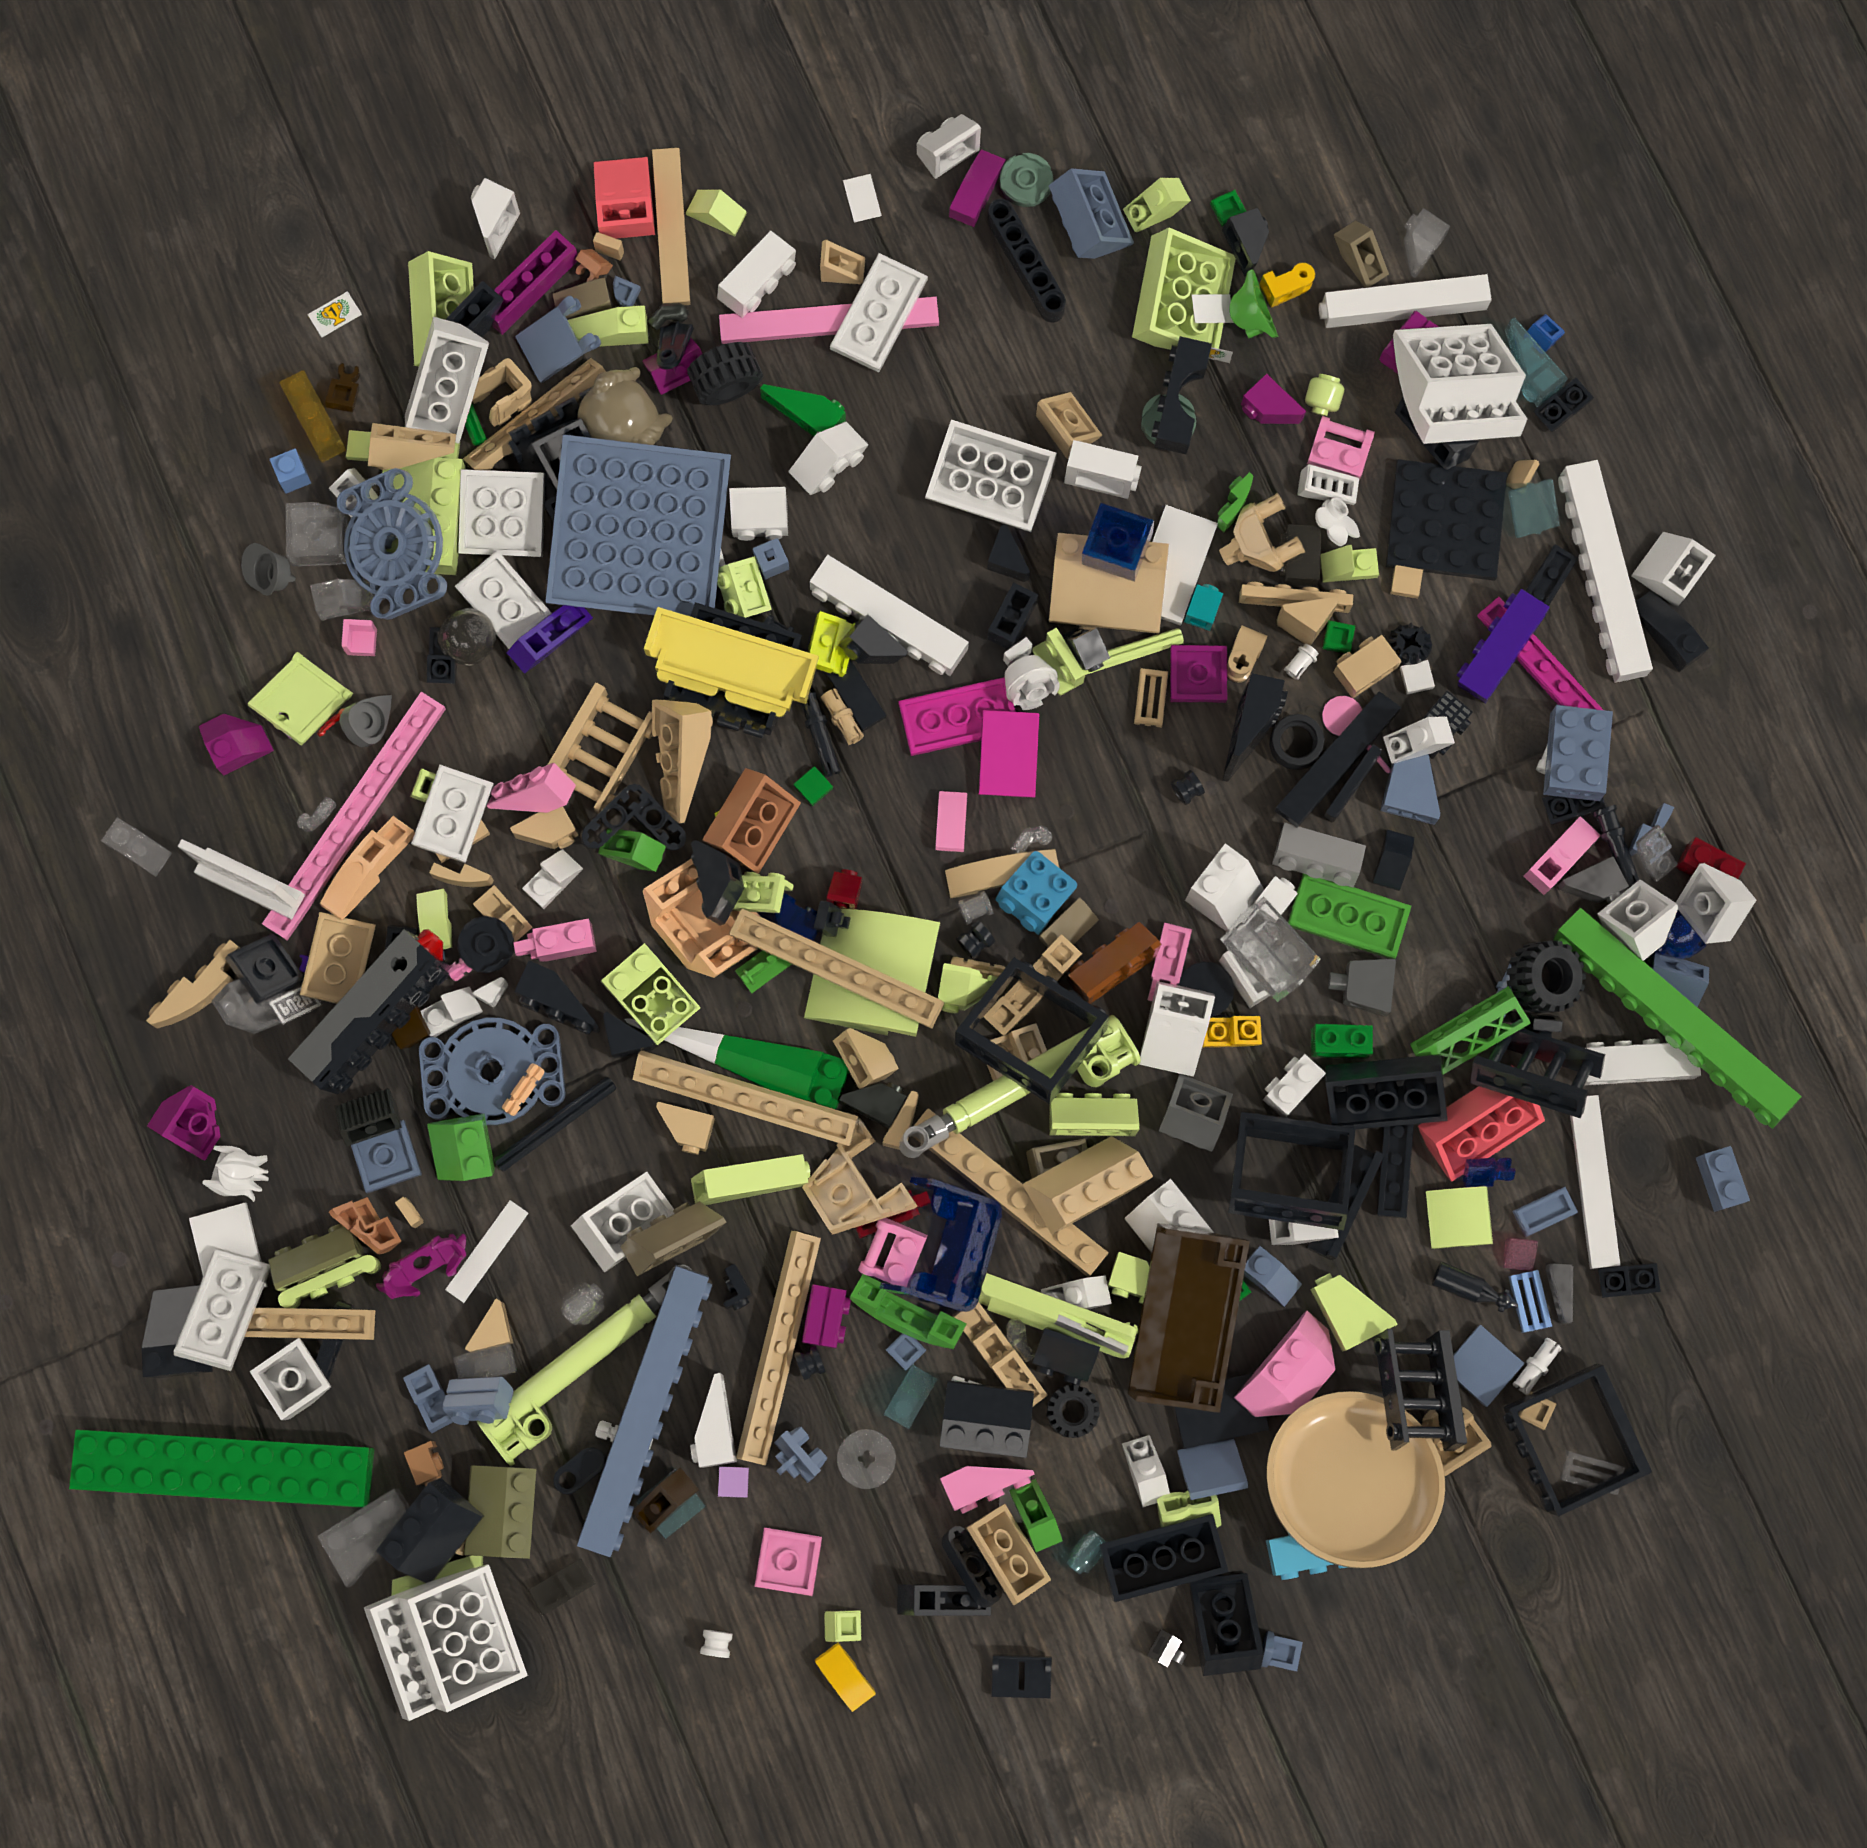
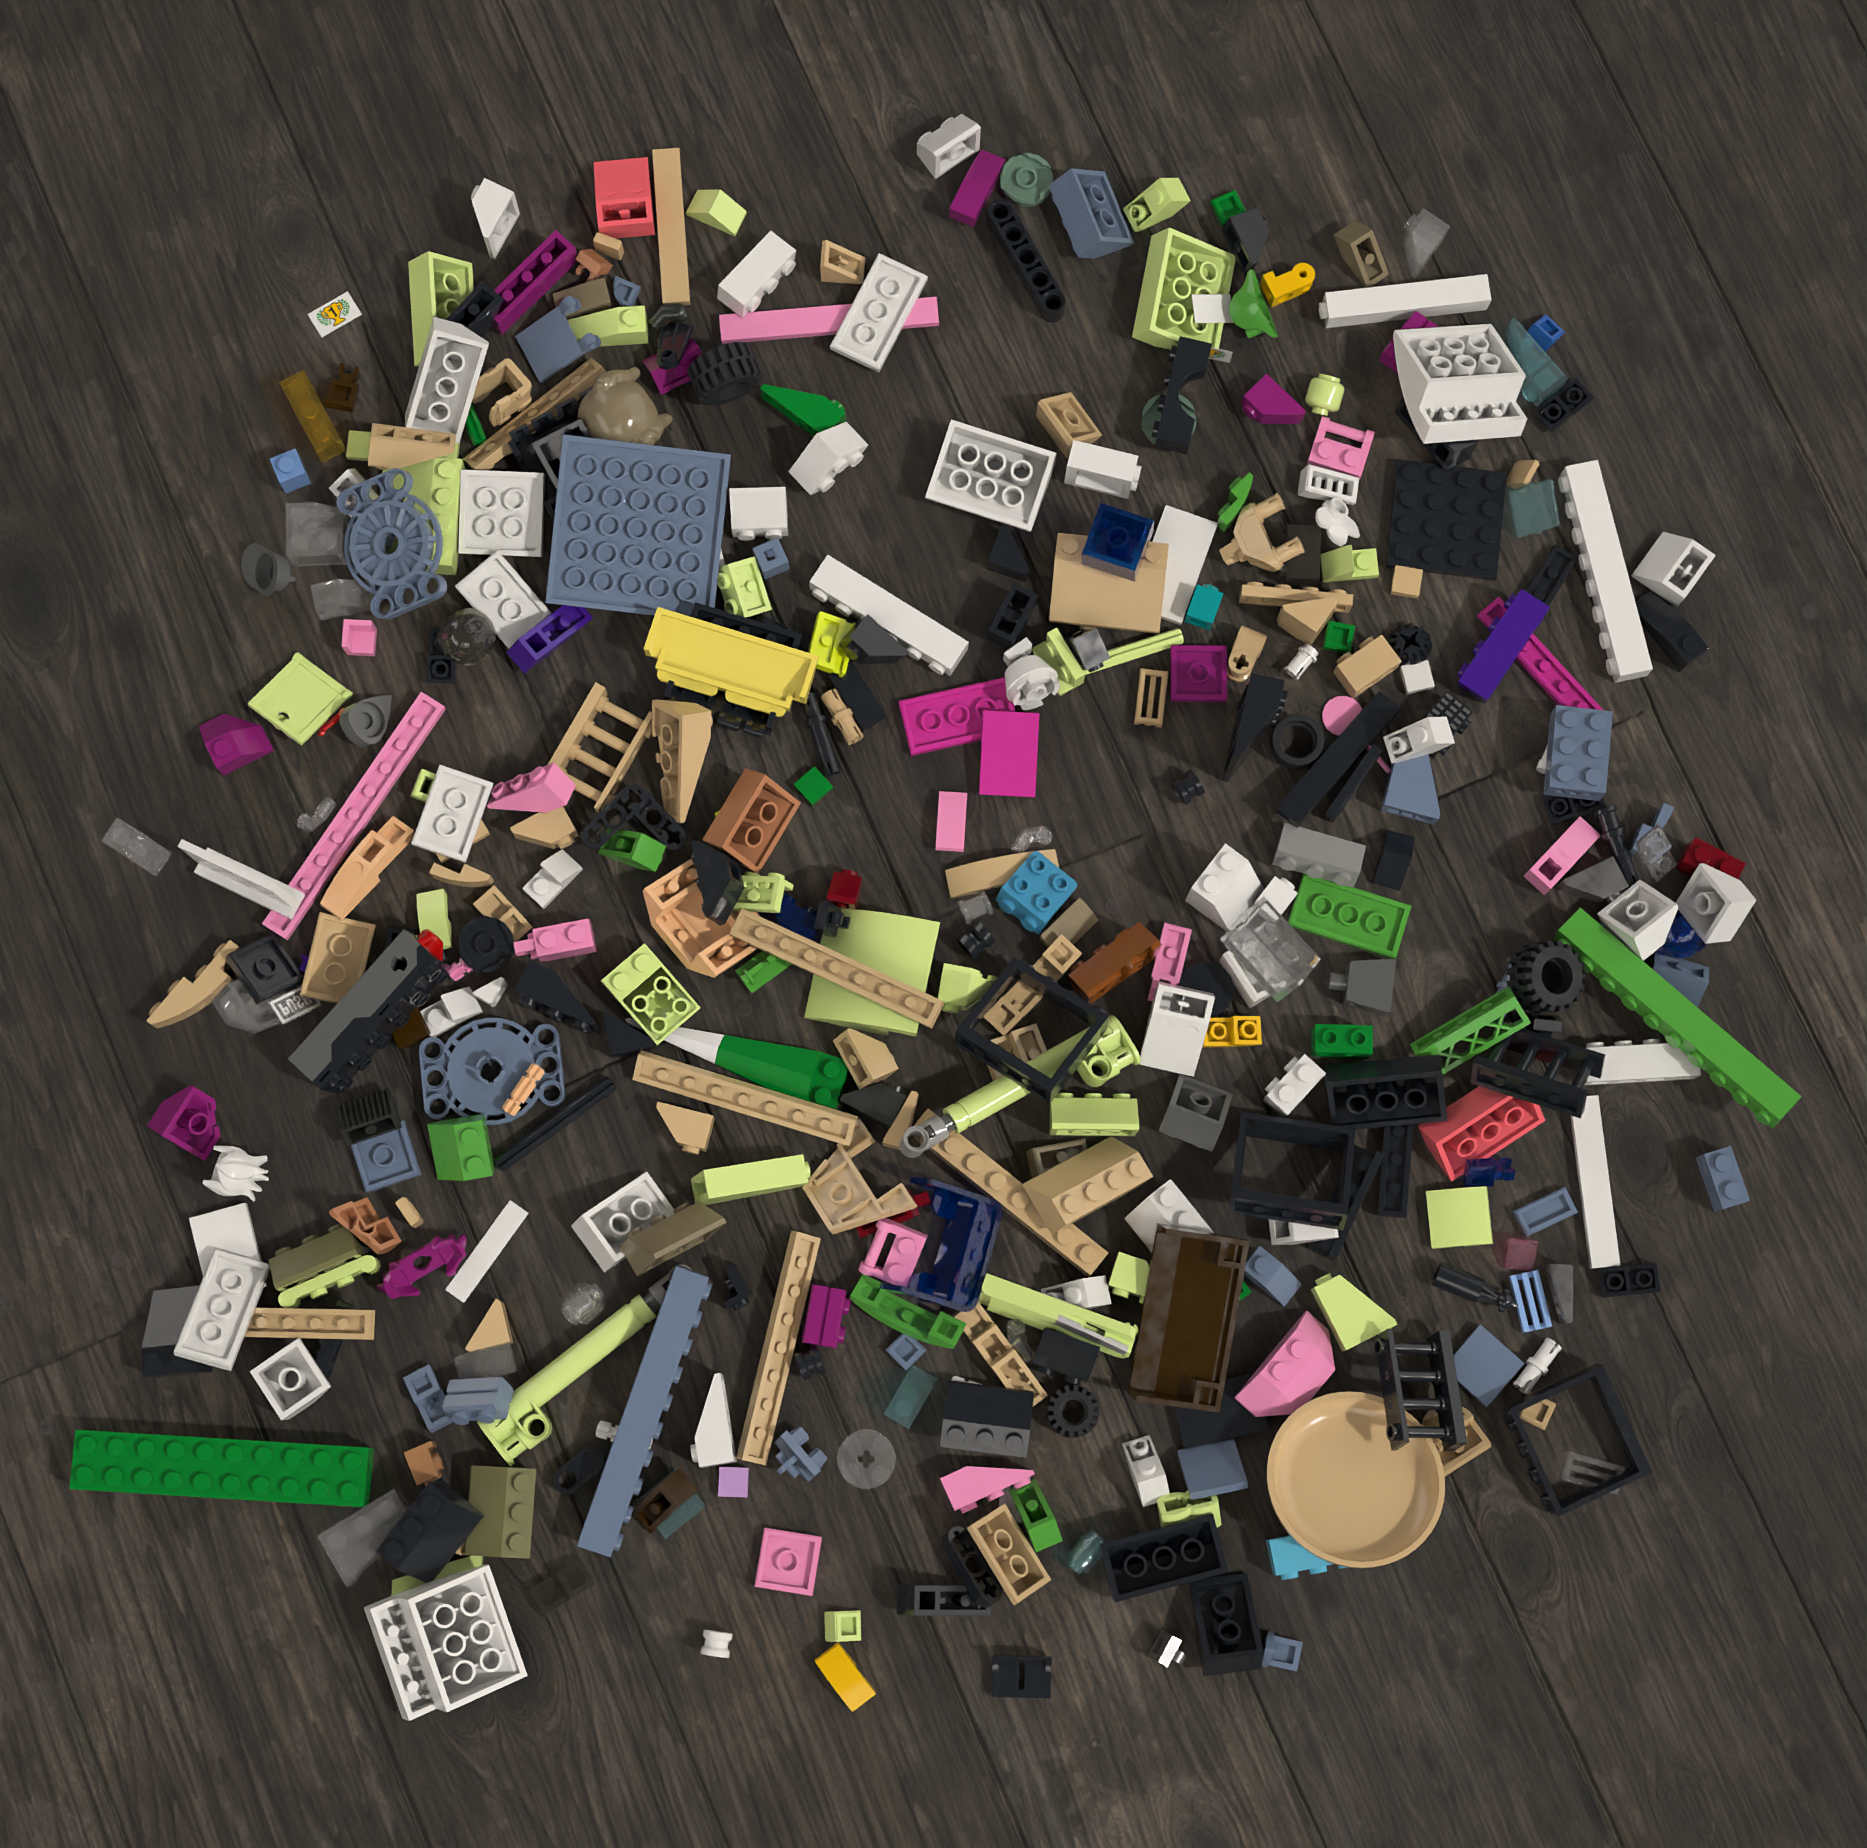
(862, 198): white sticker -> none
(984, 968): tan axle -> none

